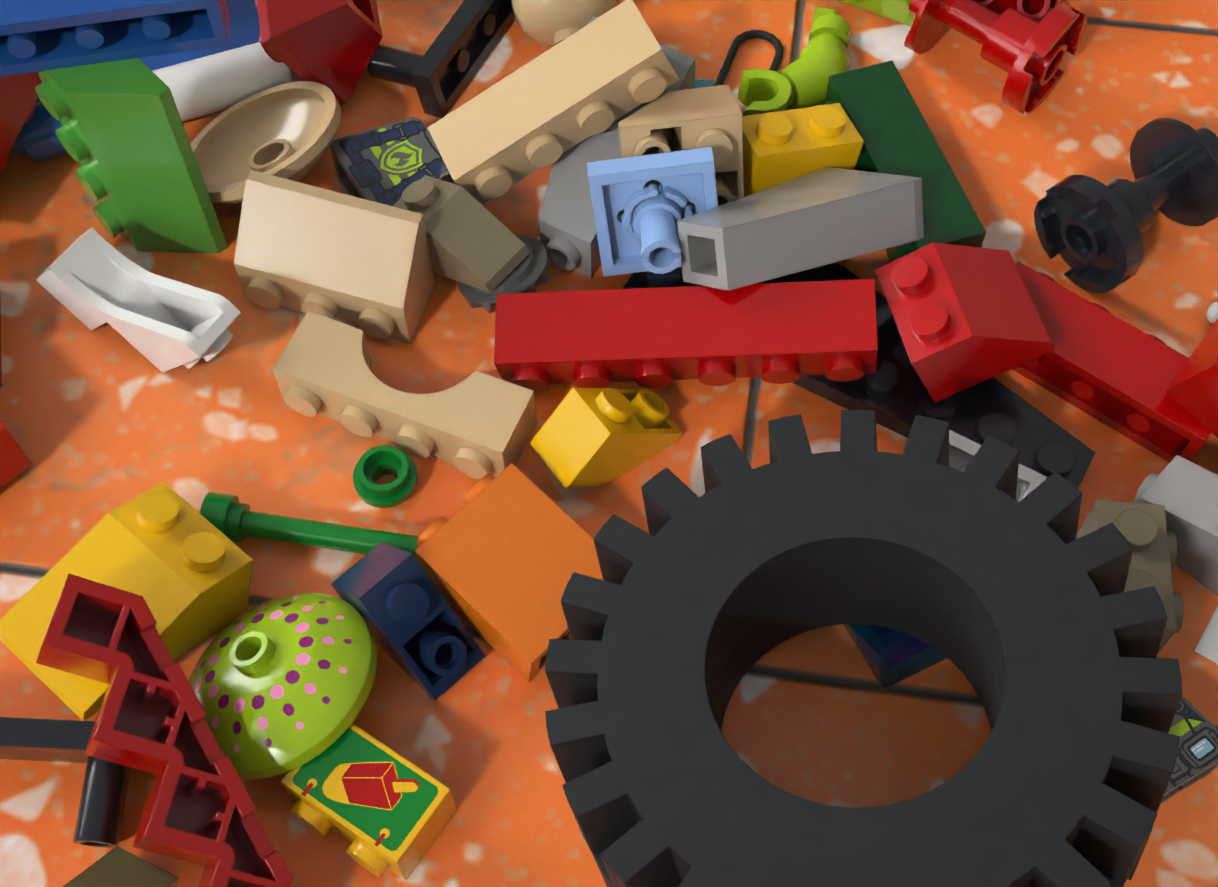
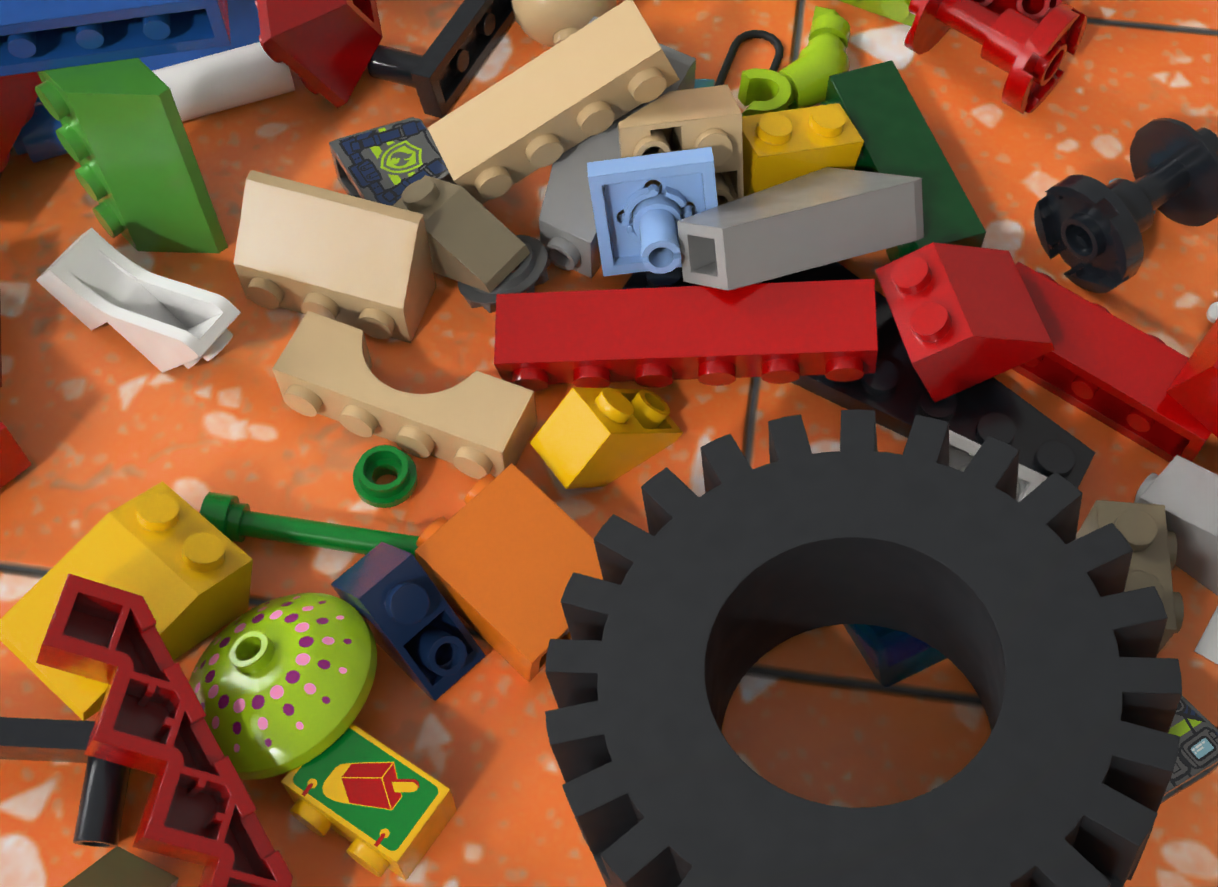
(270, 132): tan dish -> none

